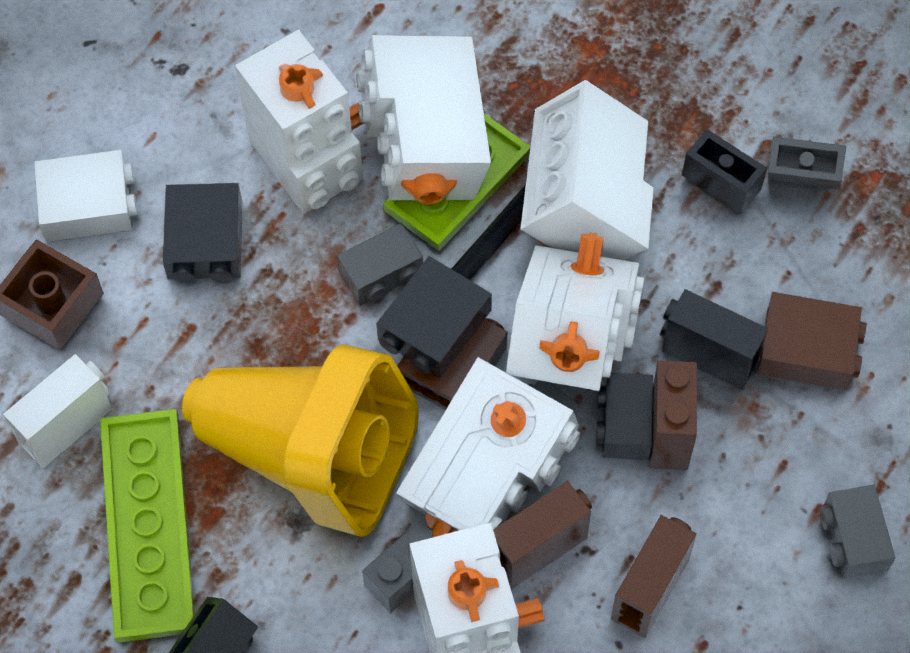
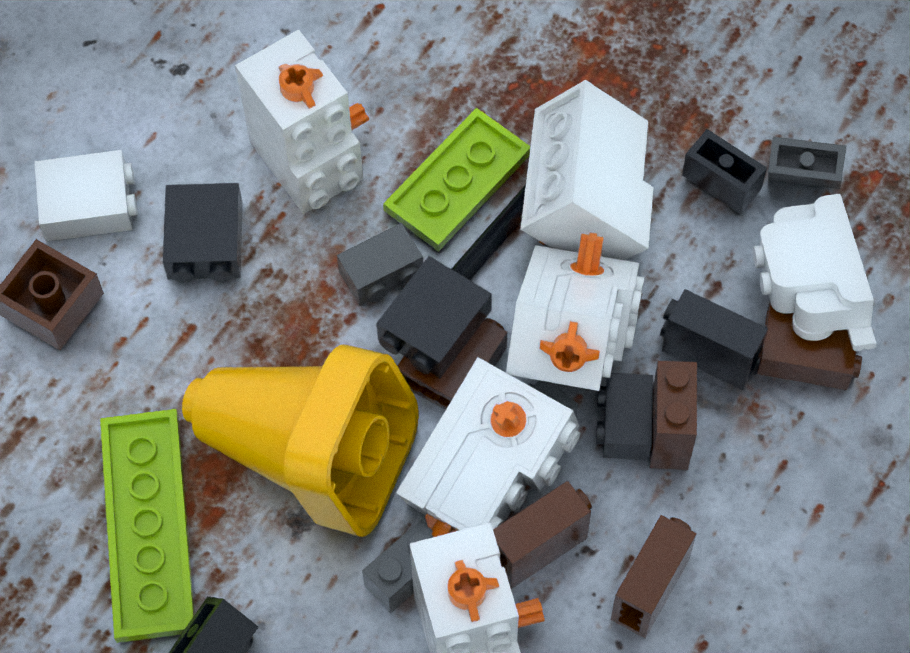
(59, 410): white brick -> none
(426, 116): white piece -> none
(816, 272): none -> white brick
(857, 531): dark grey brick -> none

